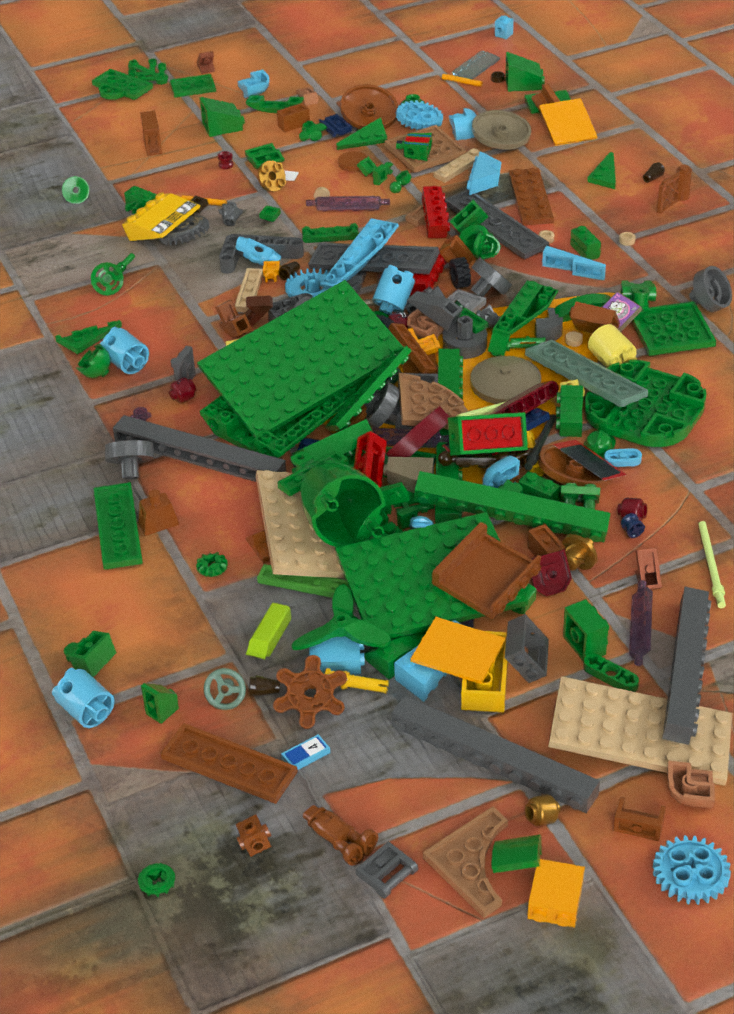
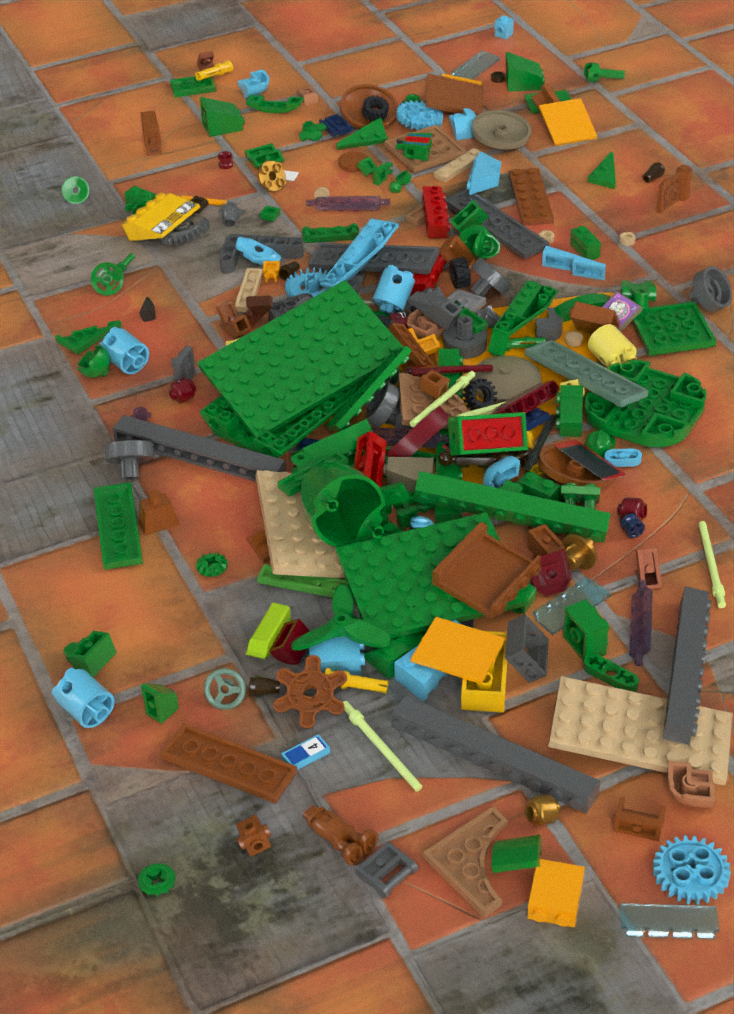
(116, 85): green plate -> none
(147, 310): none -> pearl dark grey slope
(148, 74): green plant -> none
(219, 69): none -> yellow pin
(282, 646): none -> dark red brick
(293, 117): dark orange panel -> none
(358, 719): none -> yellowish green bar
(375, 102): none -> black tyre
(419, 370): none -> dark red piece
(434, 384): none -> dark orange brick
(453, 95): none -> dark orange tile
(461, 383): none -> yellowish green bar
(487, 390): none -> black tyre
(552, 614): none -> clear light blue windscreen
(593, 72): none -> green piece
(664, 918): none -> clear light blue windscreen

